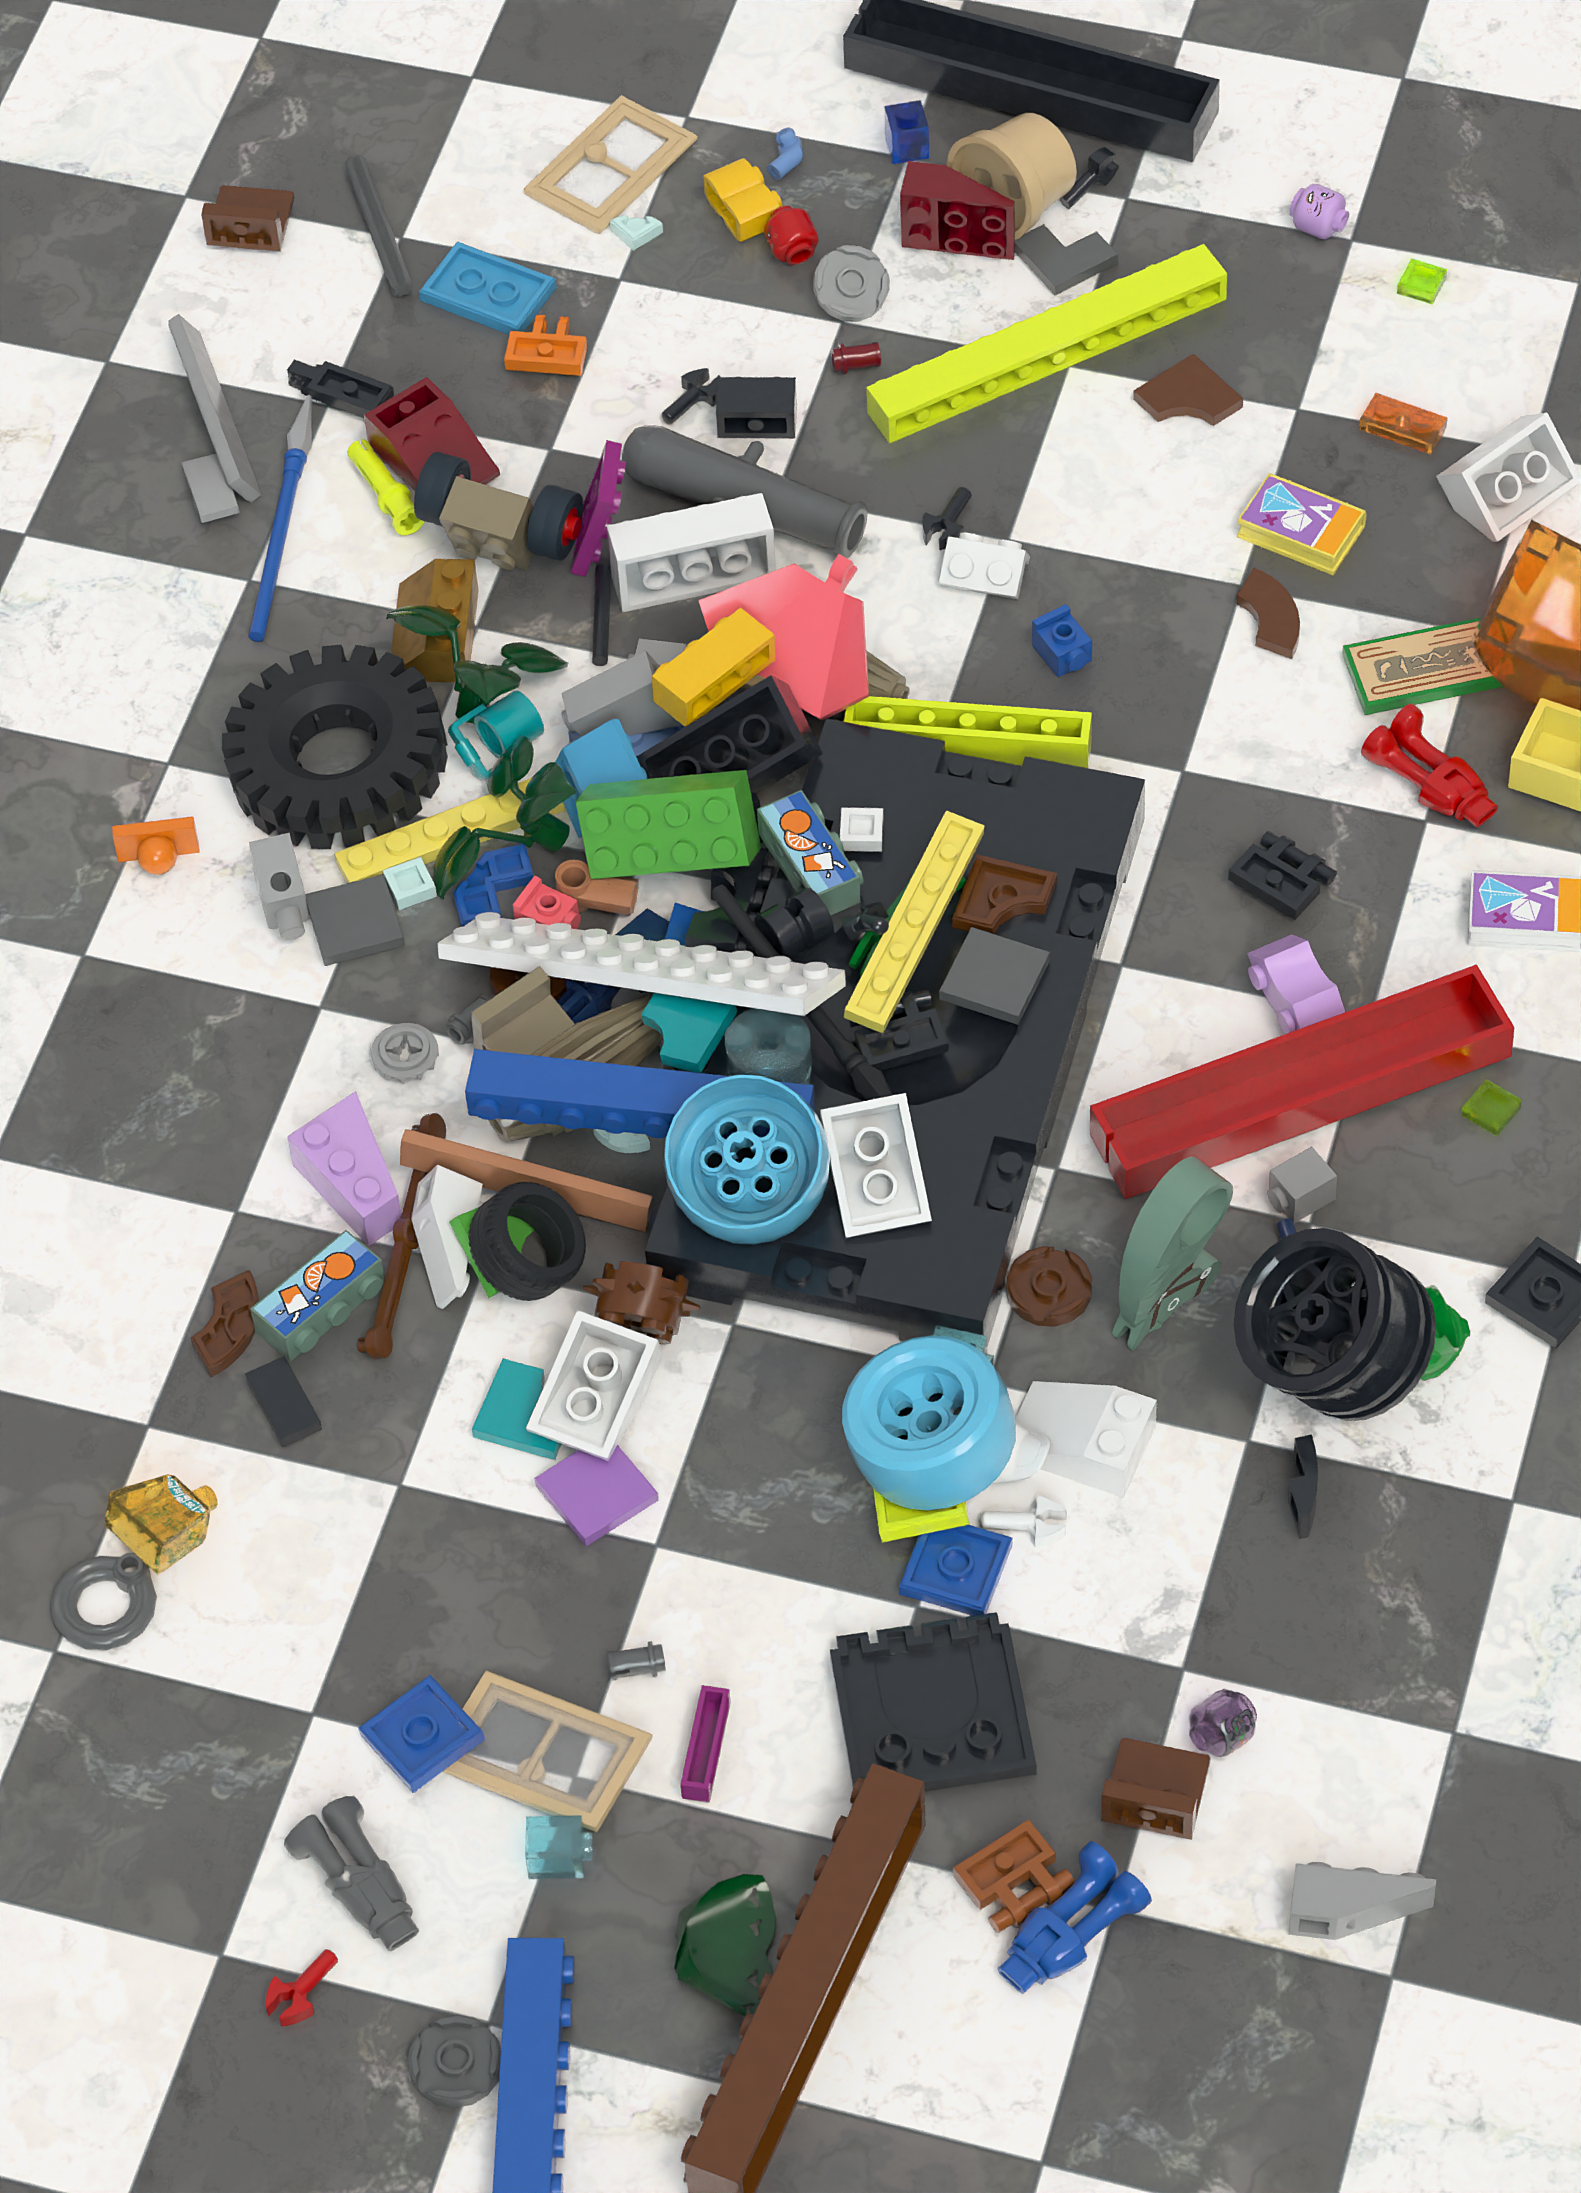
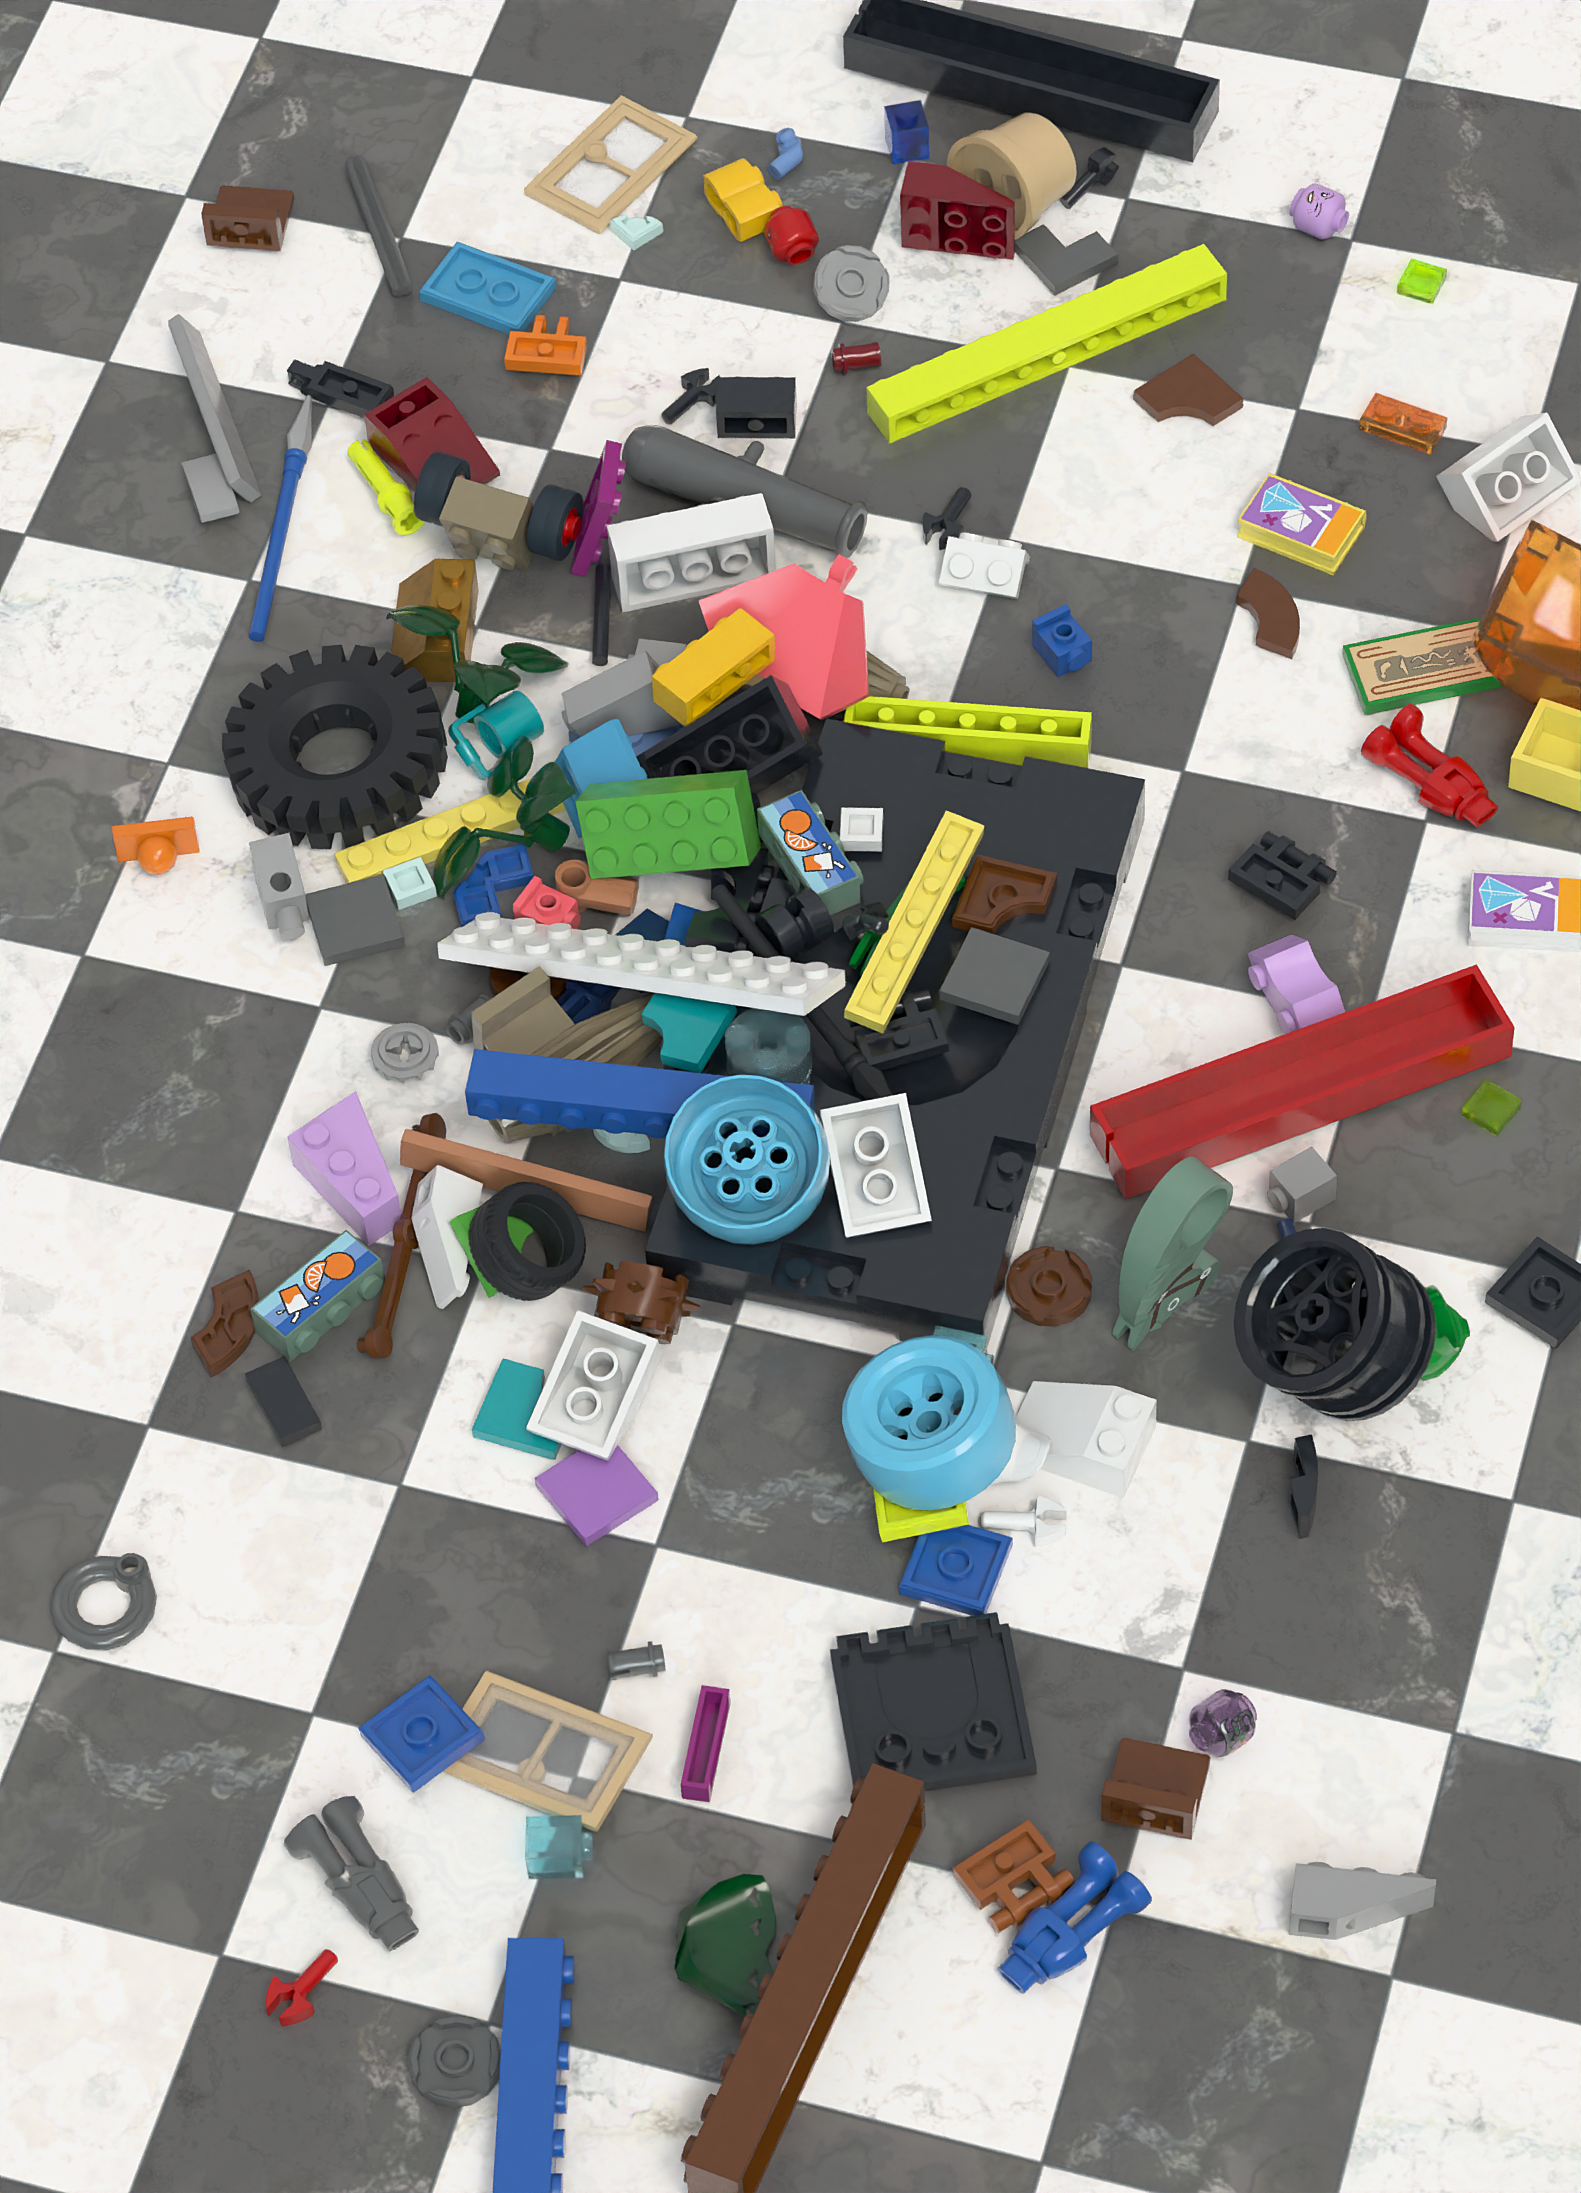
(160, 1519): clear yellow torso -> none

